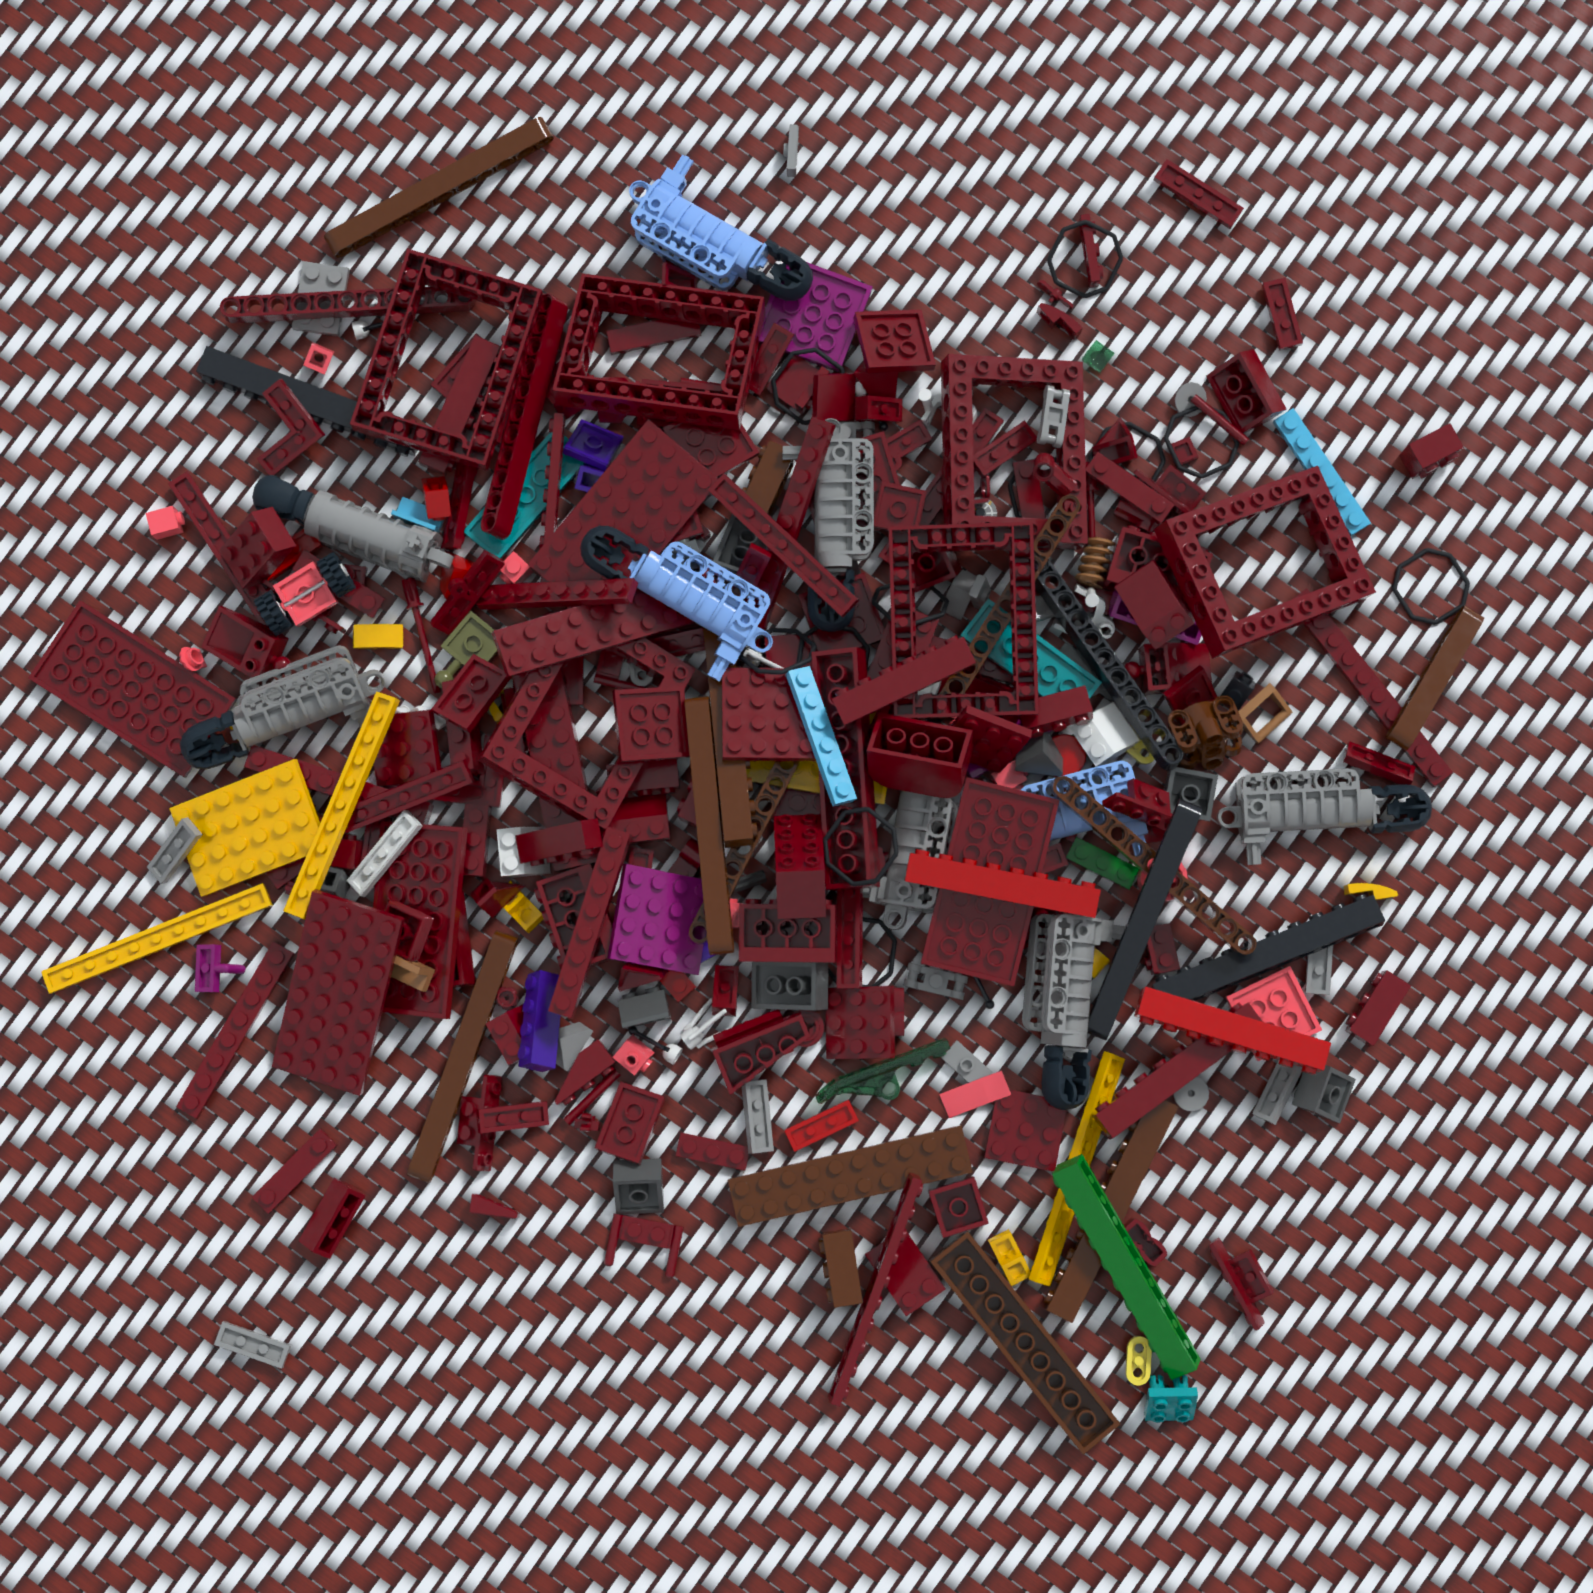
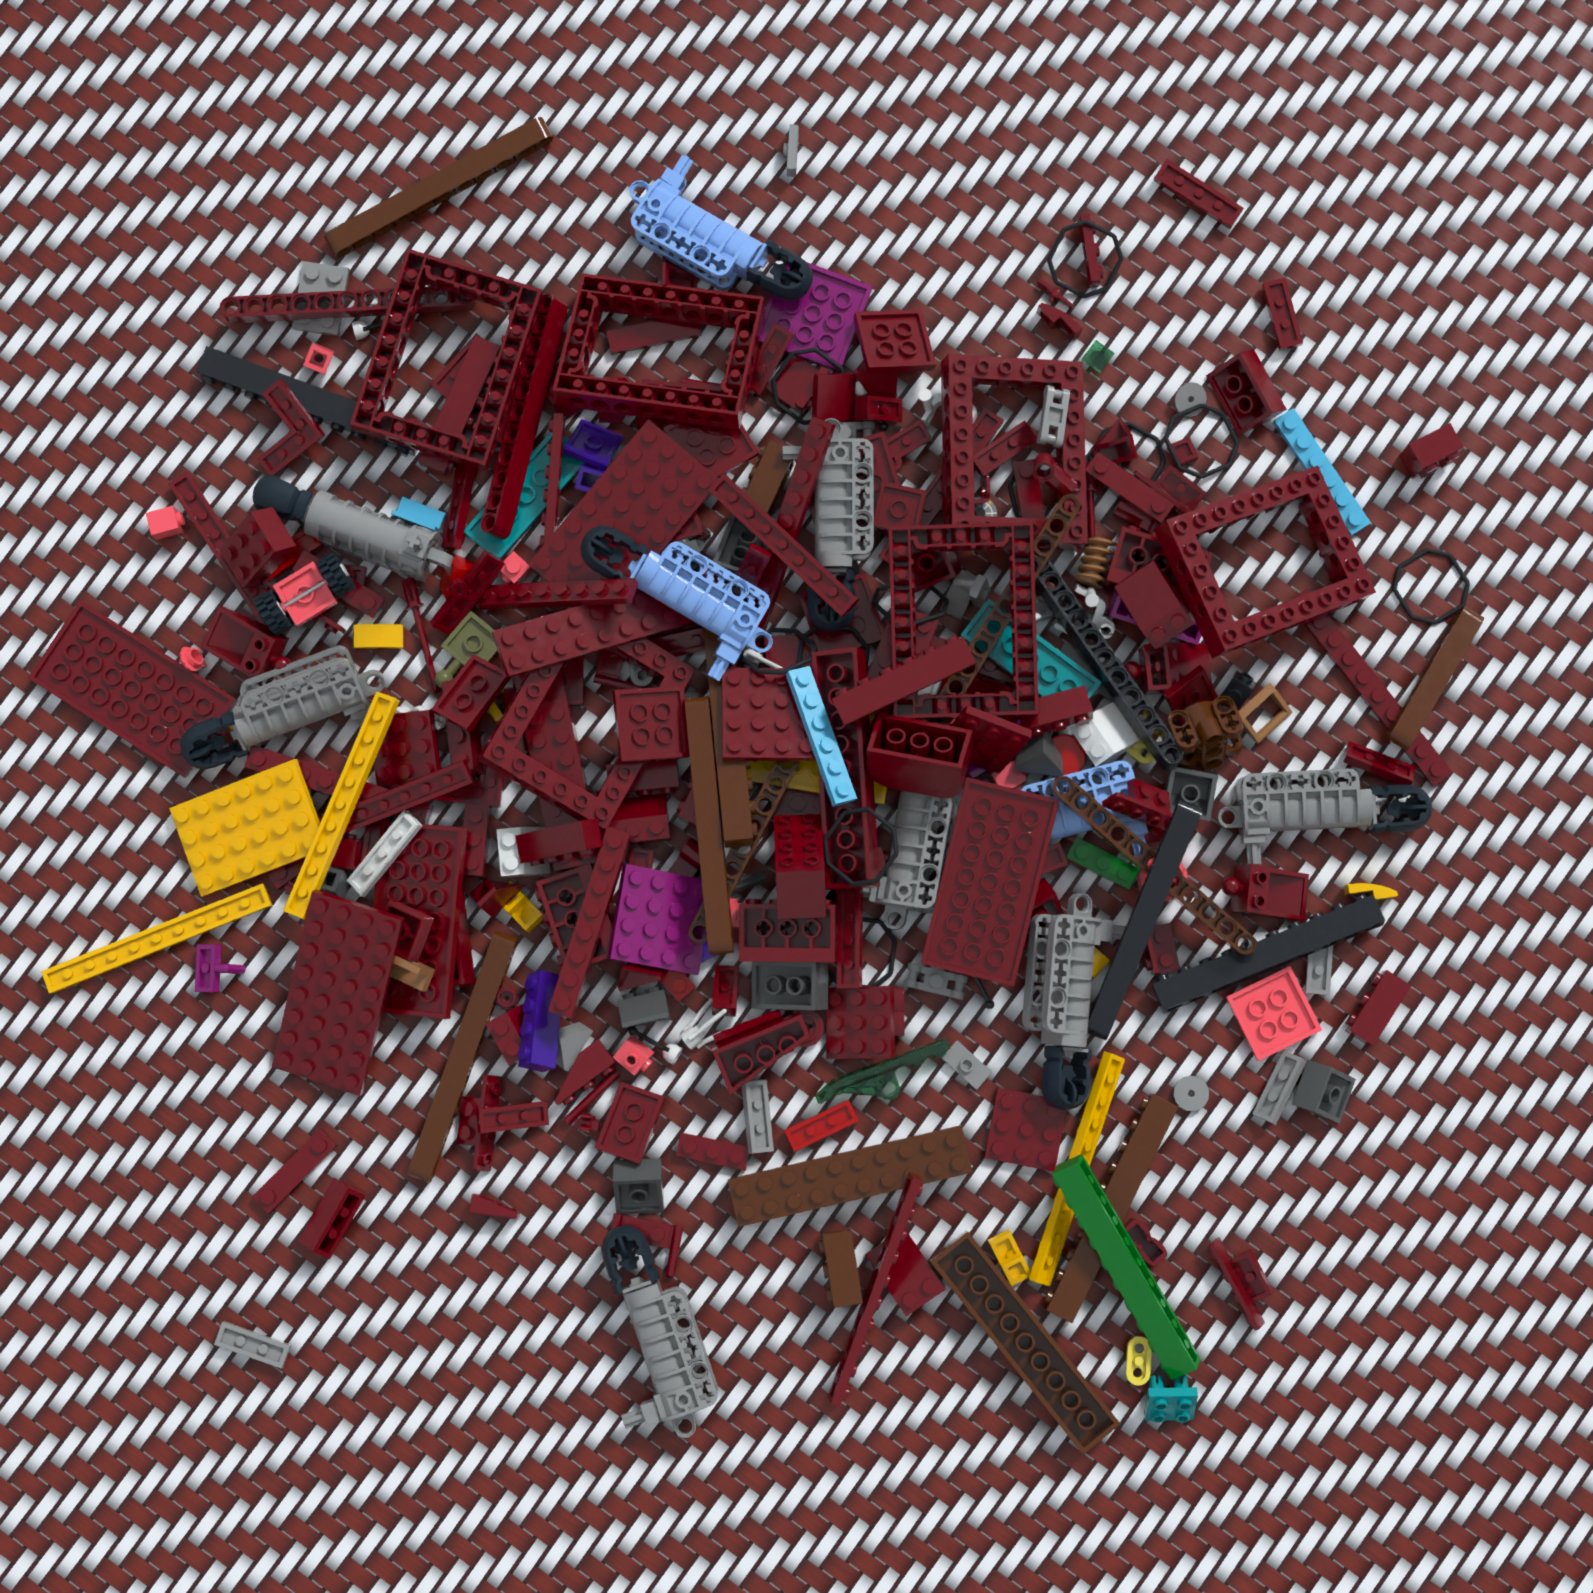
(174, 850): light grey plate -> none
(235, 1030): dark red plate -> none
(436, 498): red slope -> none
(660, 1337): none -> light grey piece
(958, 1207): dark red brick -> none
(975, 1094): coral sticker -> none
(1001, 884): red brick -> none
(1163, 1081): dark red brick -> none
(1219, 419): dark red bar -> none
(1232, 1029): red brick -> none
(1267, 892): none -> dark red slope

